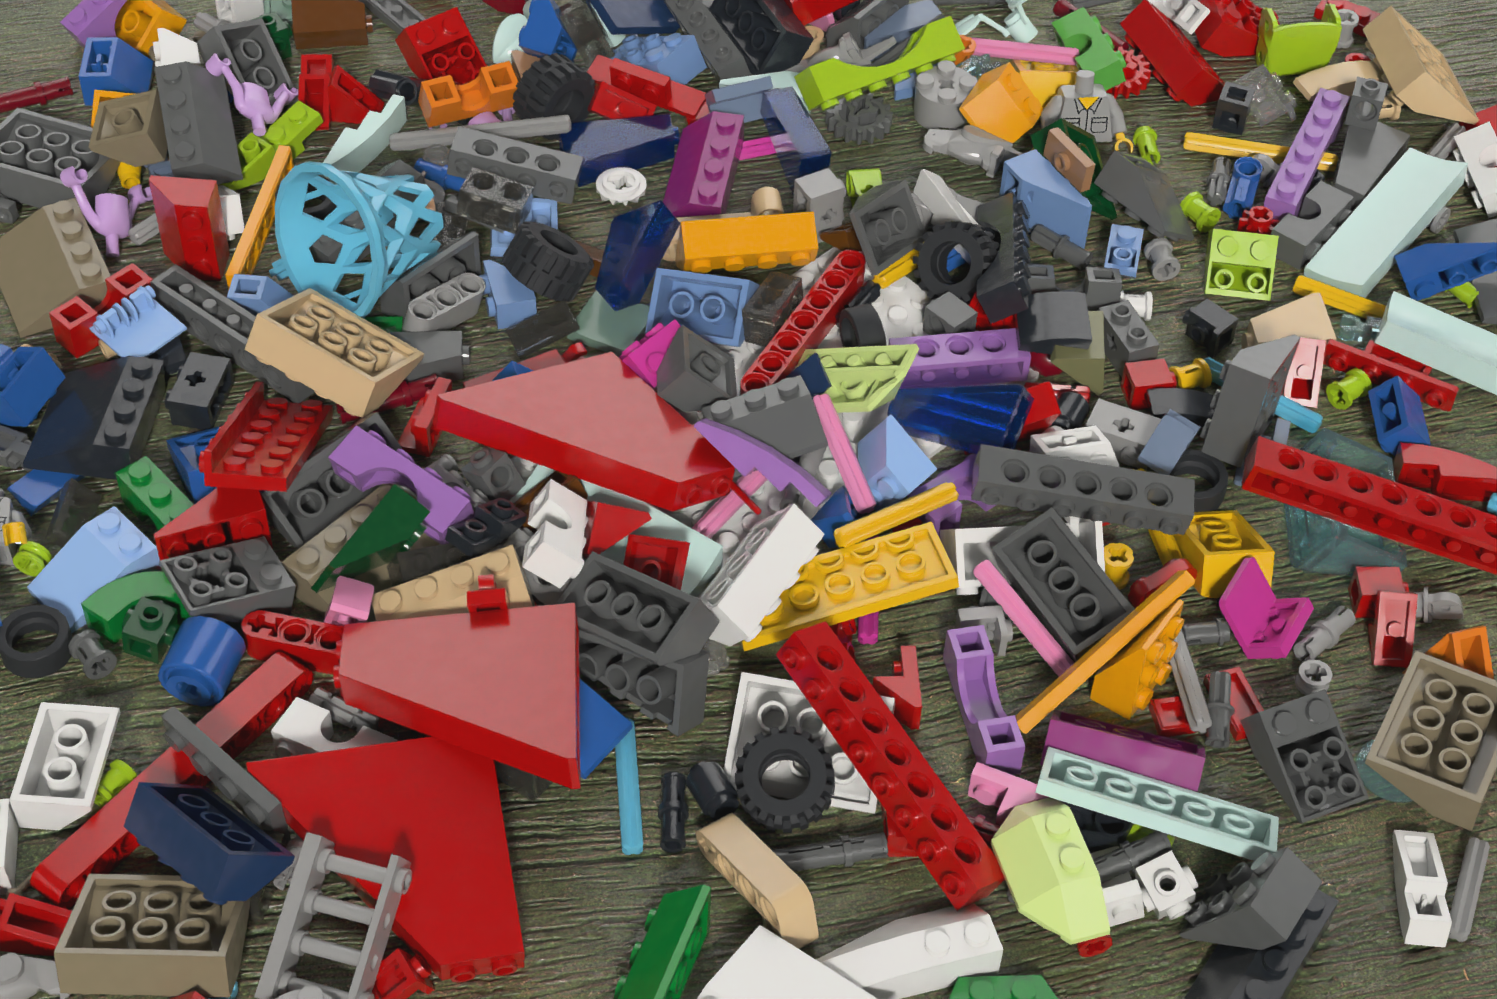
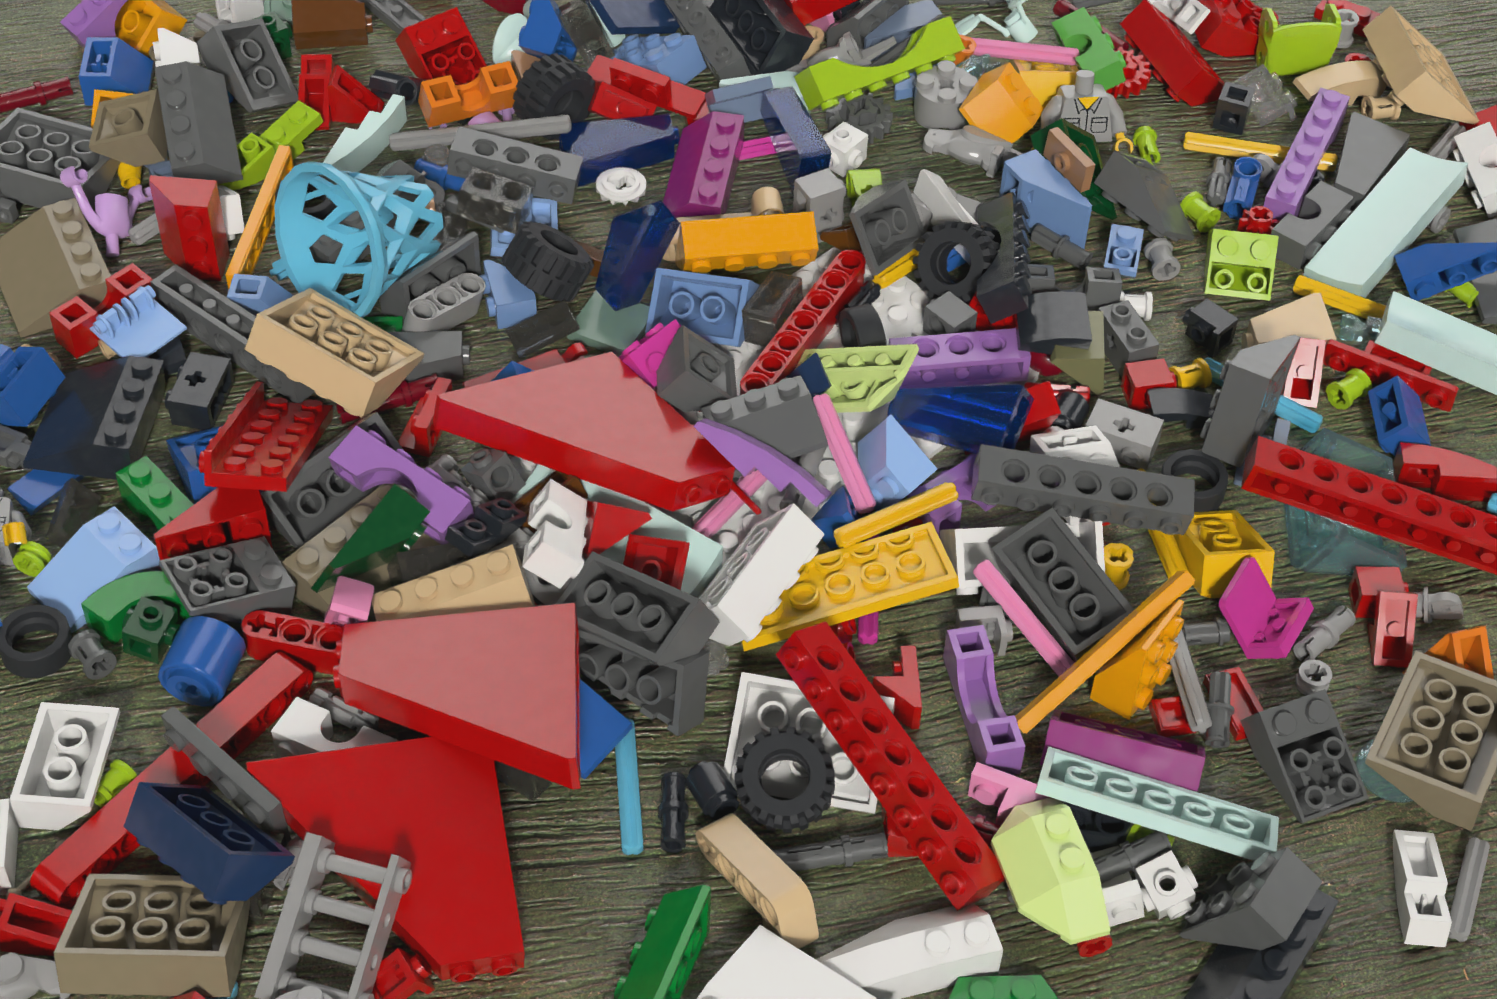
(251, 98): lavender piece -> none
(487, 596): red tile -> none
(847, 148): none -> white brick
(1145, 586): red plate -> none
(1168, 443): sand blue slope -> none
(1366, 103): dark grey brick -> none

